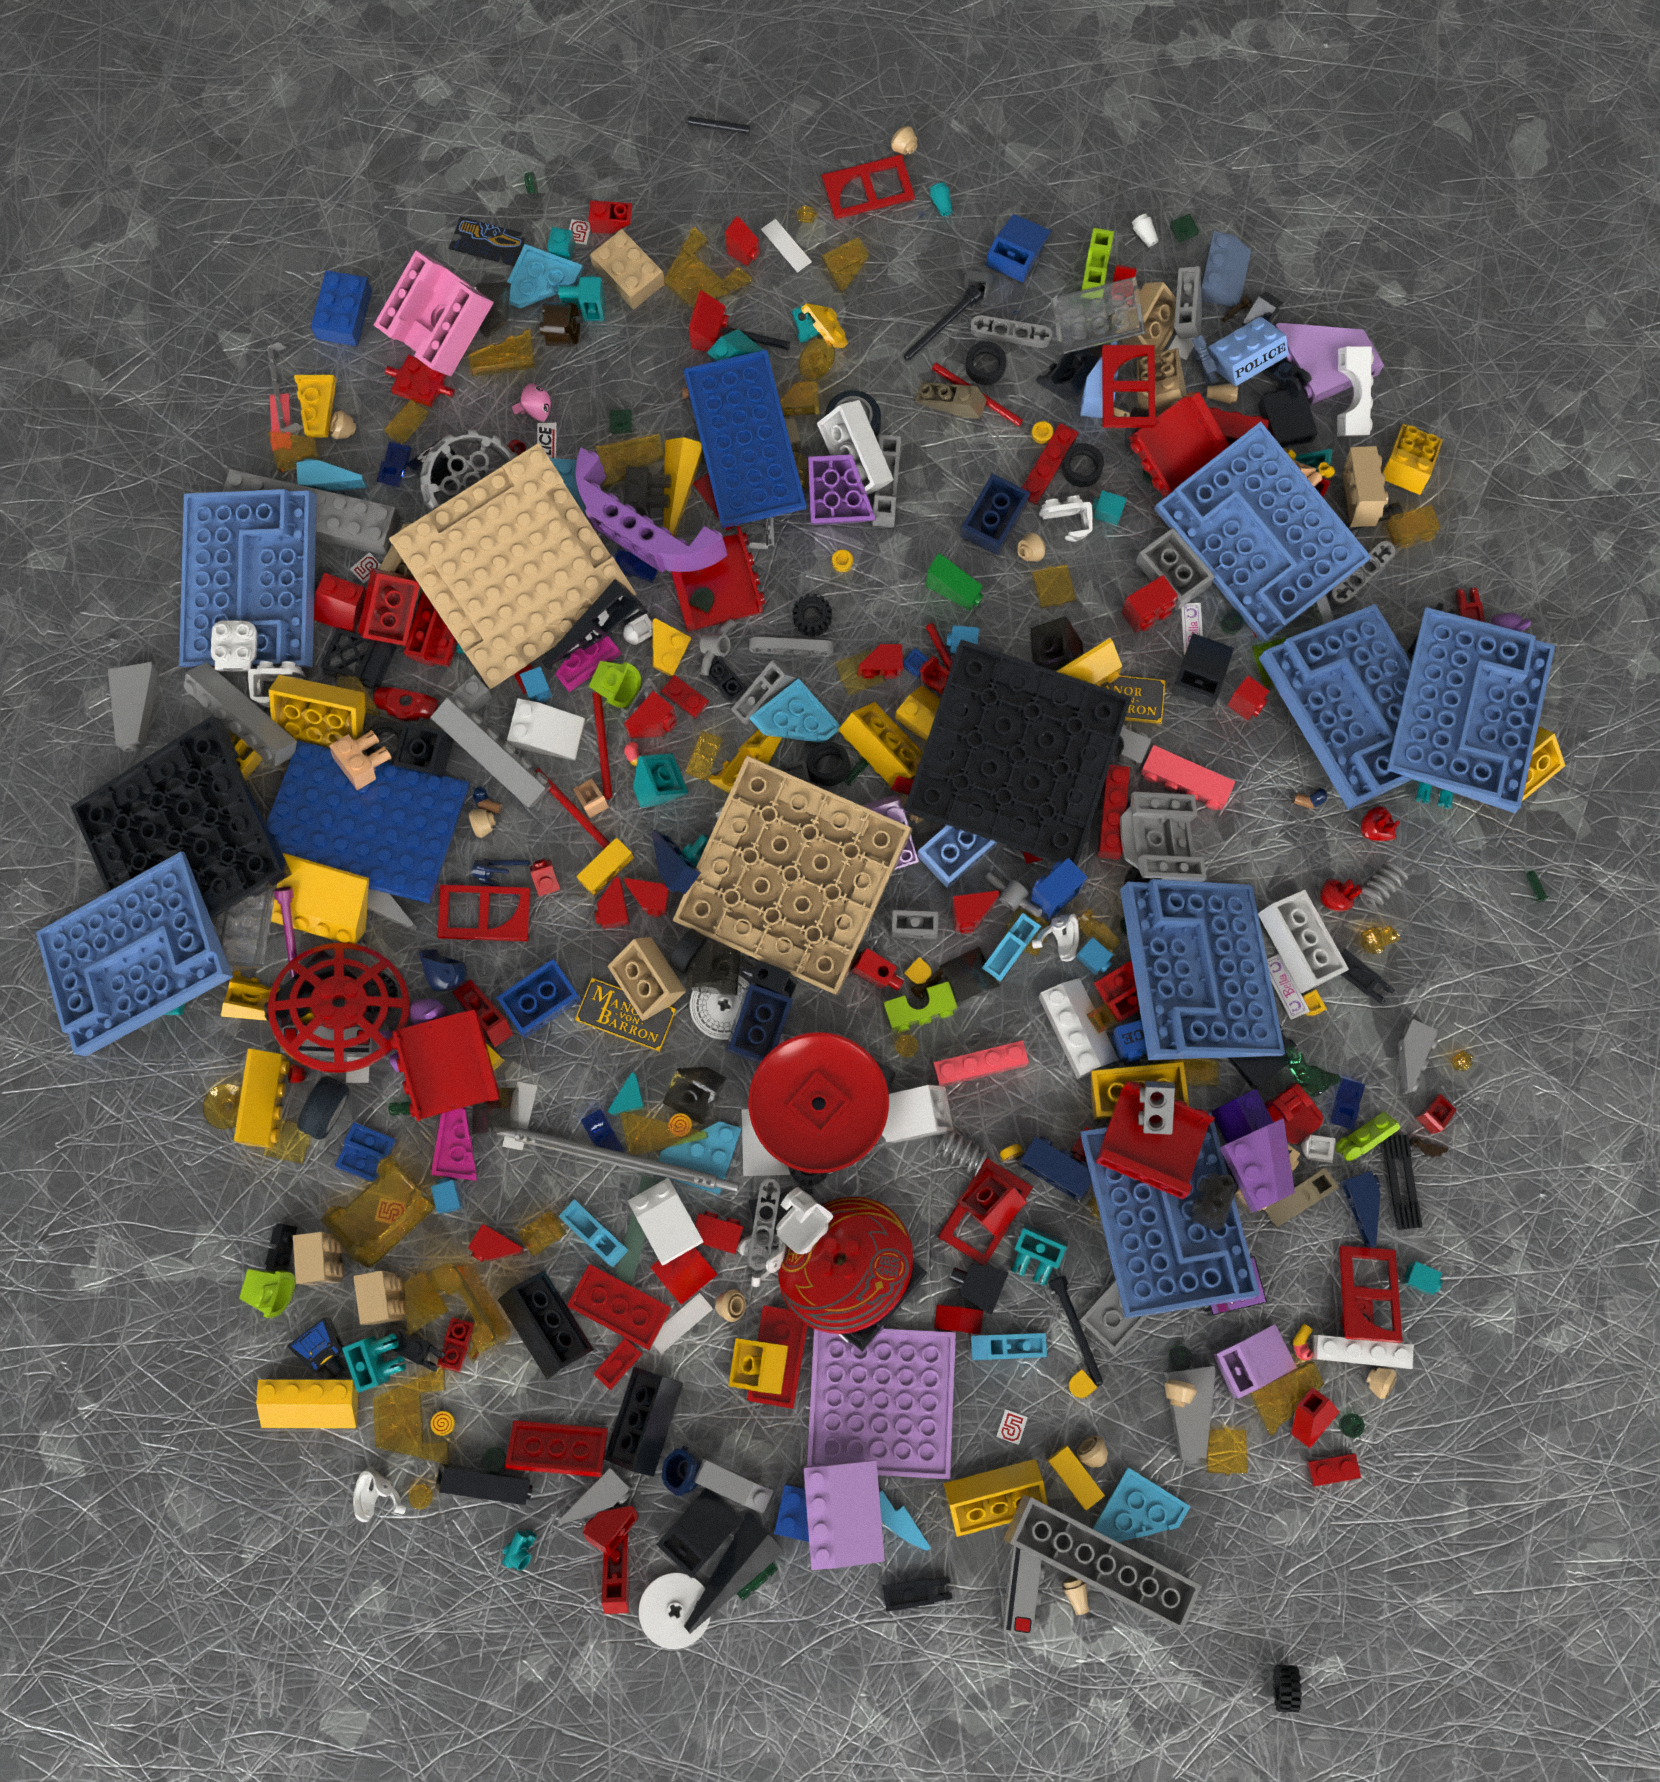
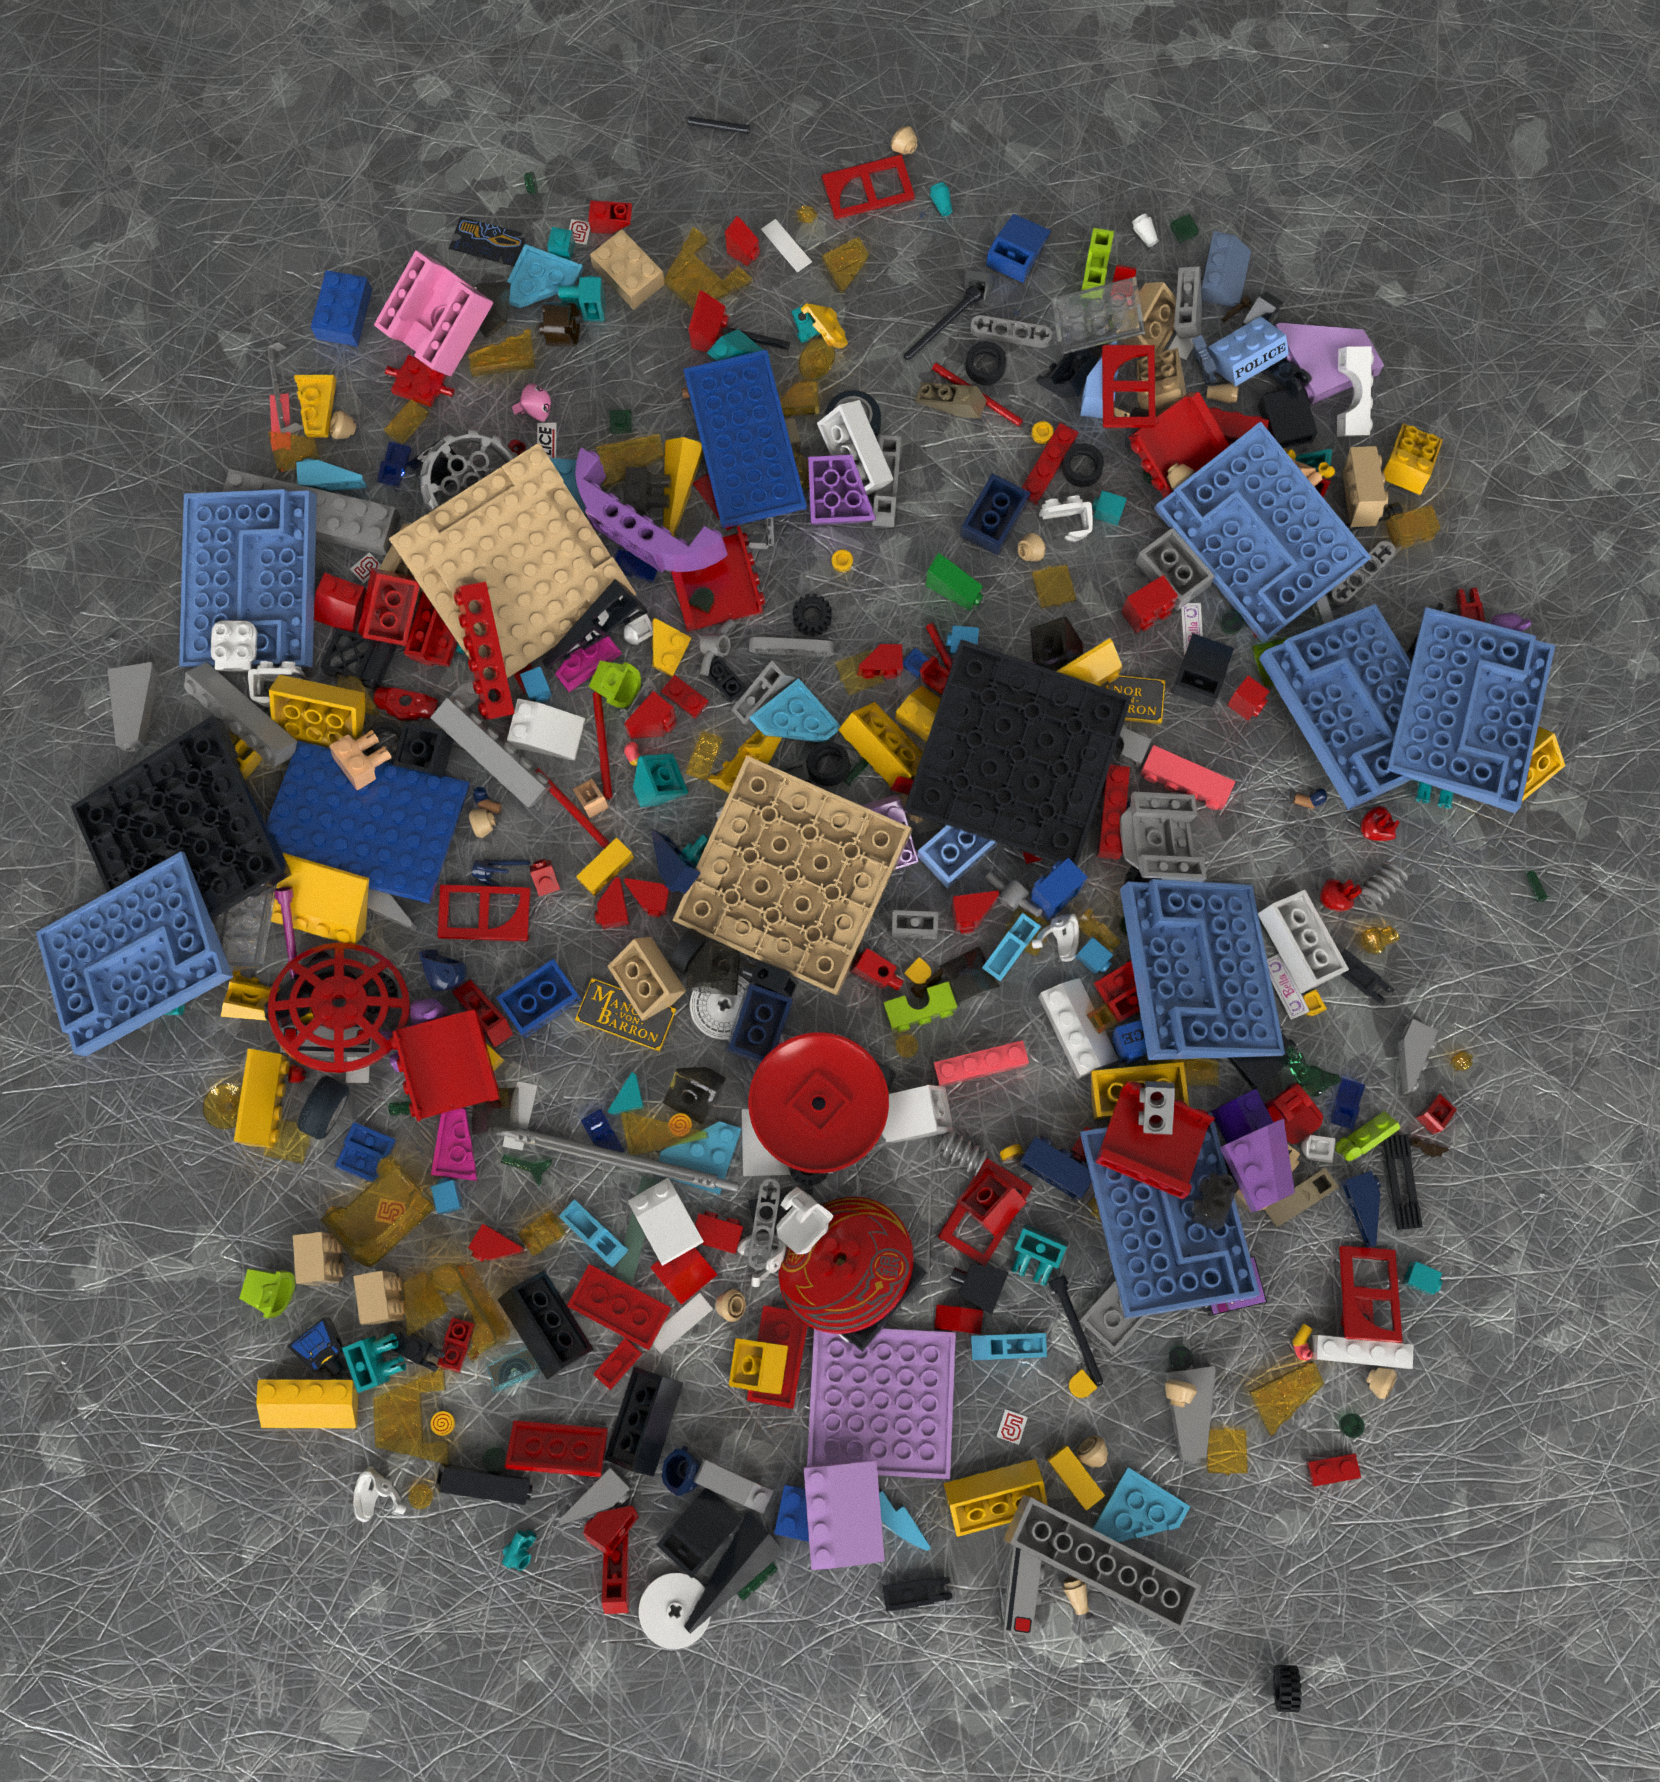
(280, 1257): black hinge -> none
(489, 639): none -> red brick
(512, 1370): none -> clear light blue panel
(535, 1169): none -> clear green piece
(1178, 475): none -> tan cone
(1254, 1361): lavender slope -> none
(1312, 1417): red slope -> none

